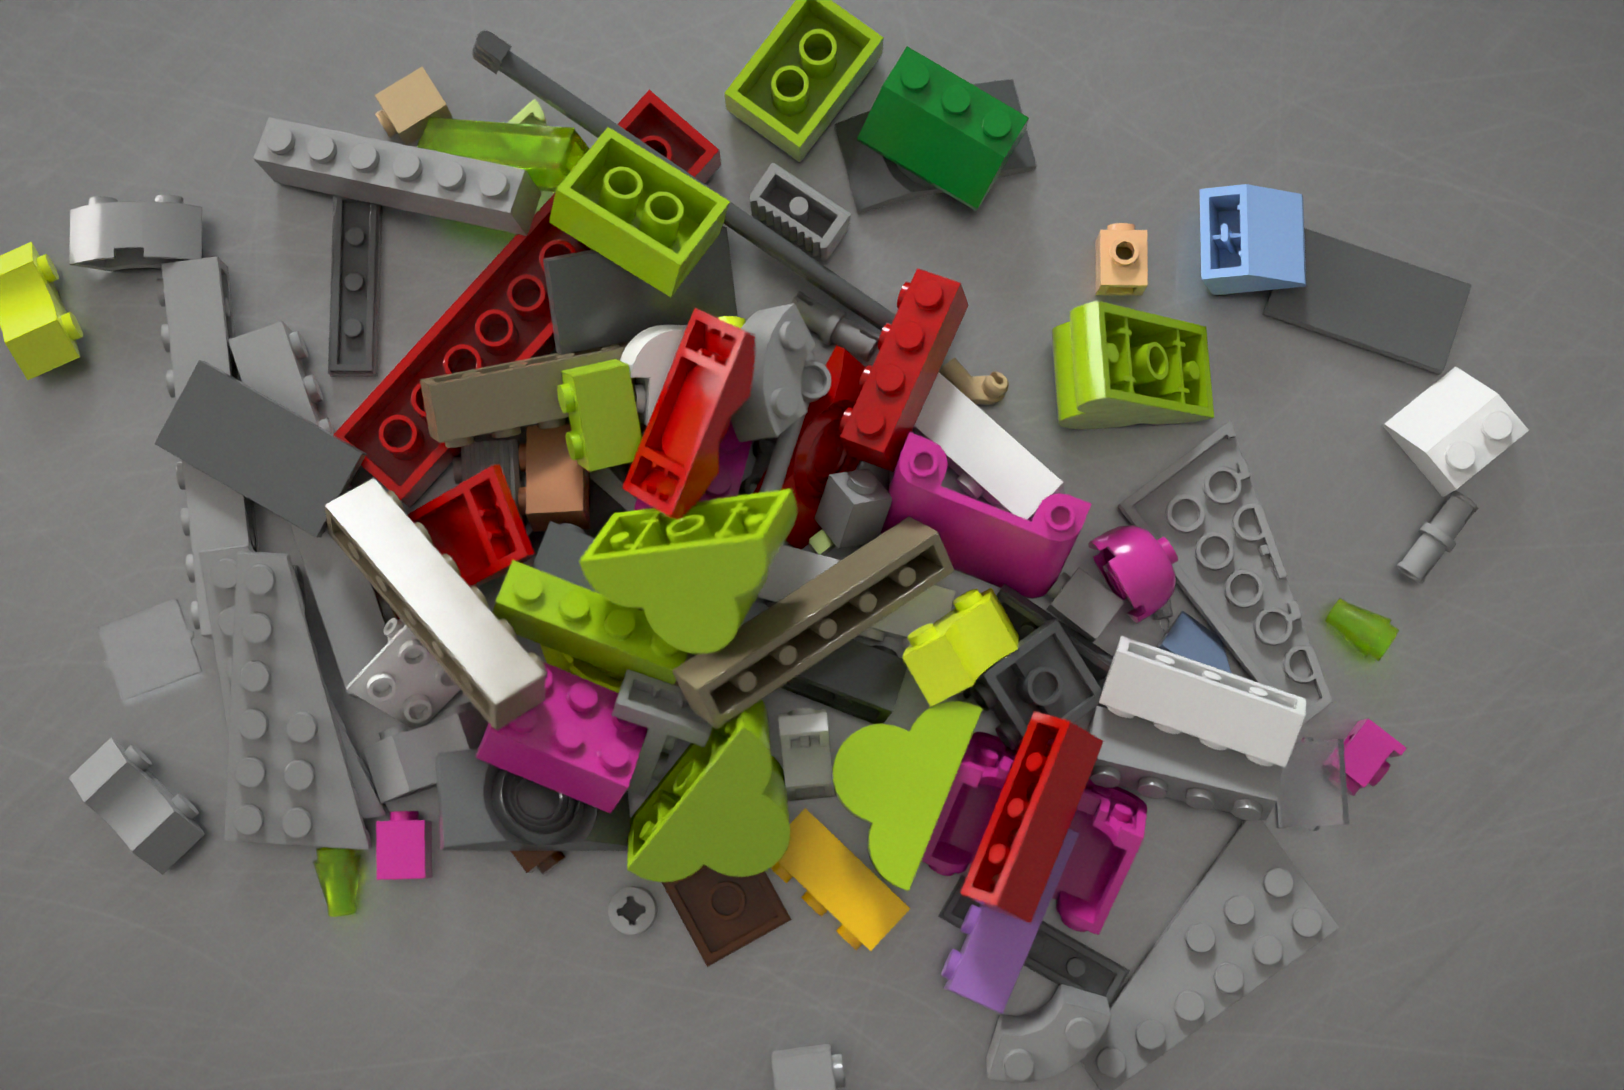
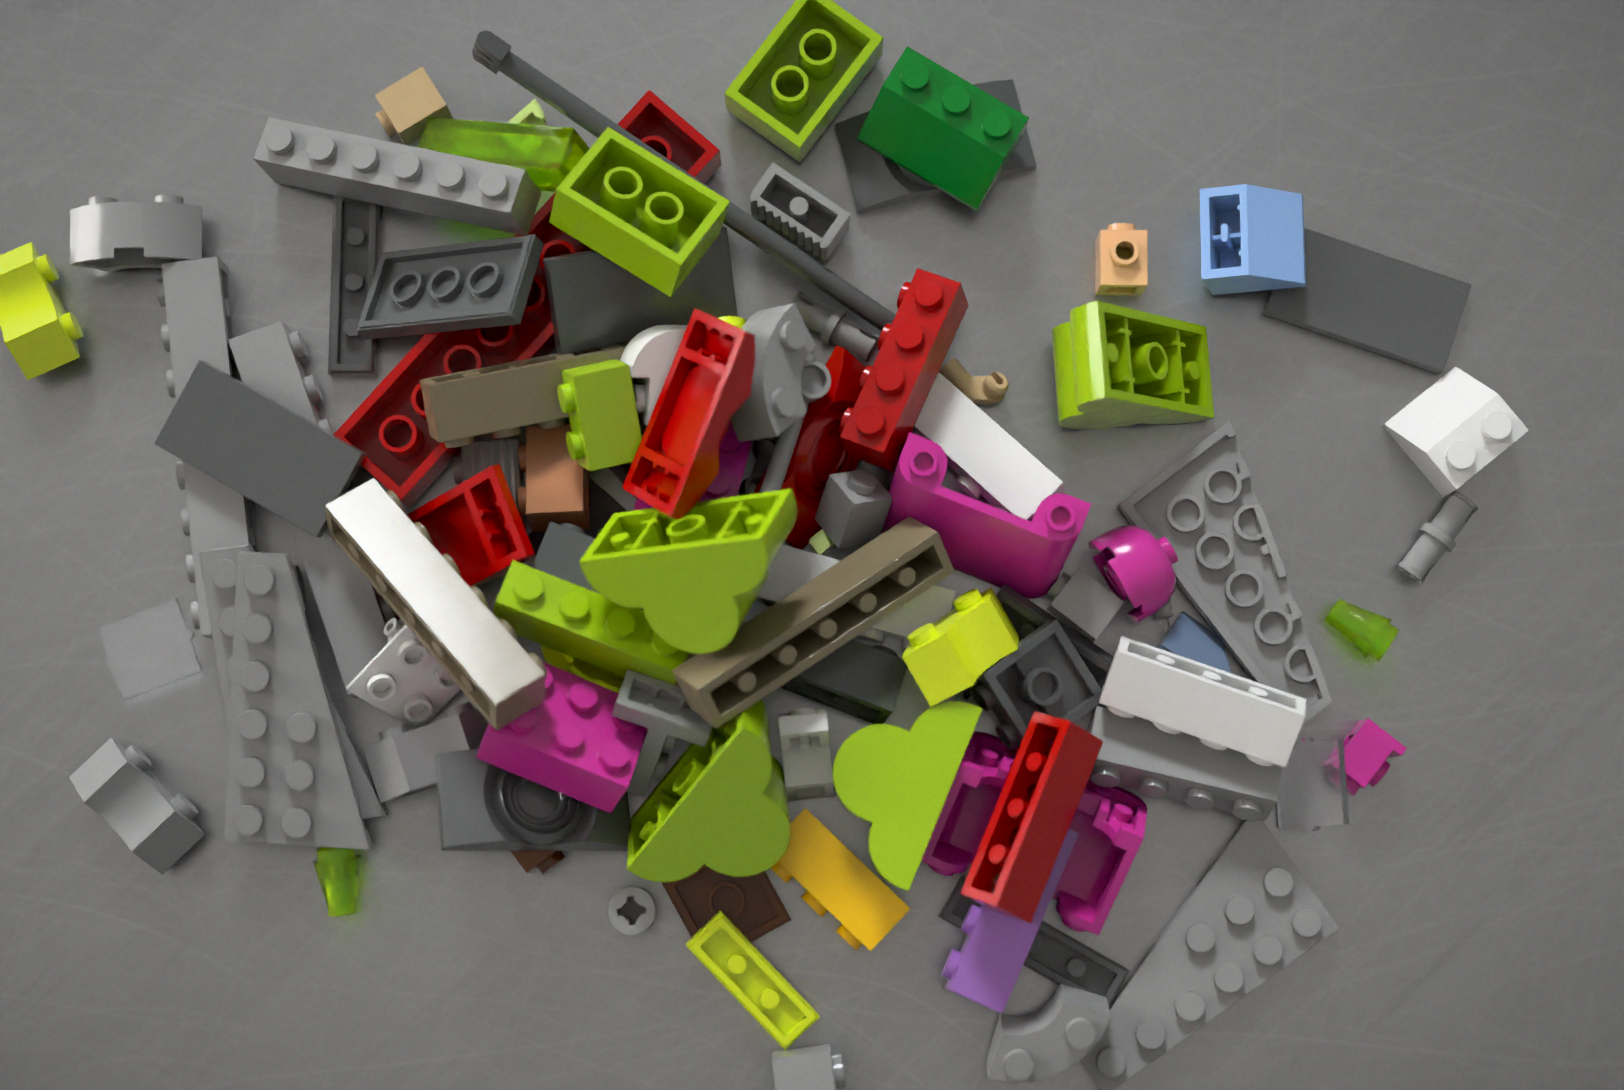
(404, 847): dark pink brick -> none
(450, 287): none -> dark grey tile
(752, 980): none -> neon yellow tile

